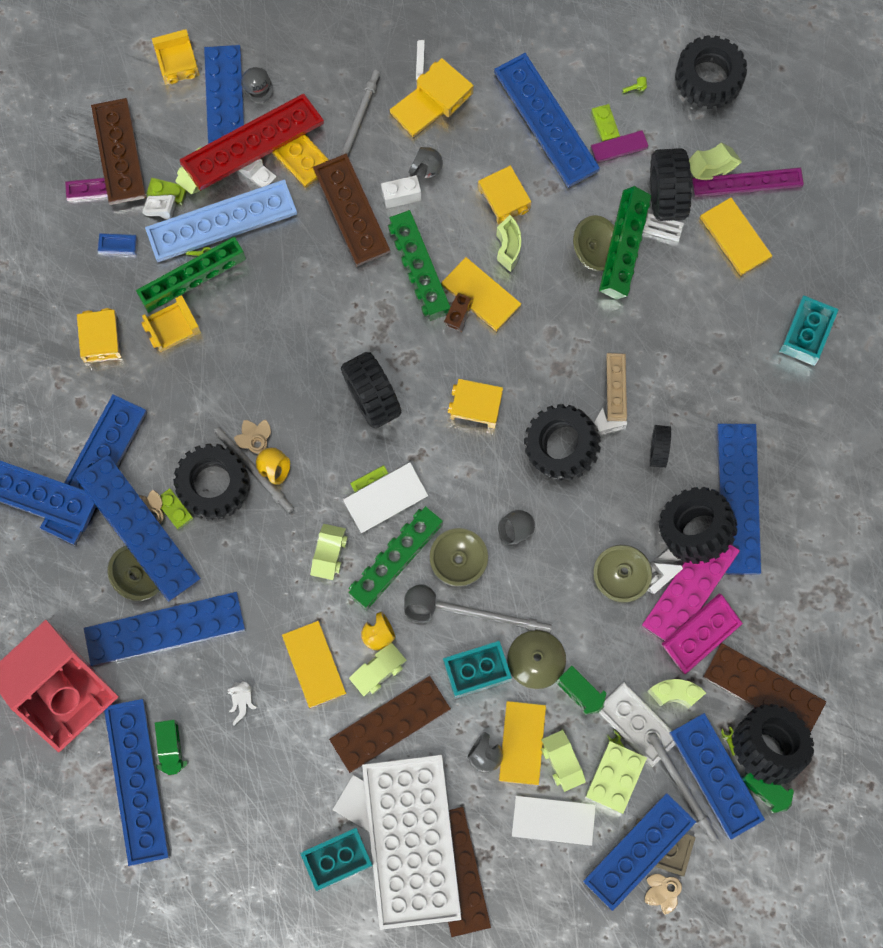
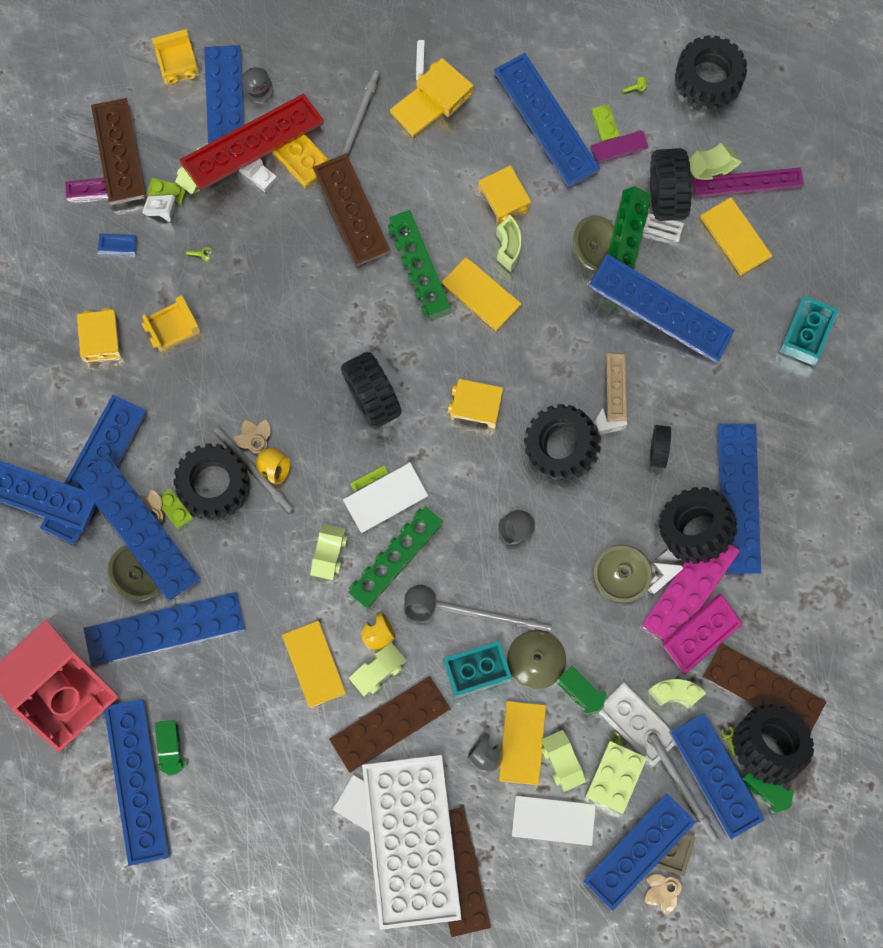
(191, 274): green brick -> none
(221, 220): light blue plate -> none
(240, 696): white piece -> none
(336, 859): teal brick -> none
(401, 191): white brick -> none
(428, 160): dark grey helmet -> none
(456, 544): olive dish -> none
(458, 312): reddish brown leg -> none
(661, 308): none -> blue plate

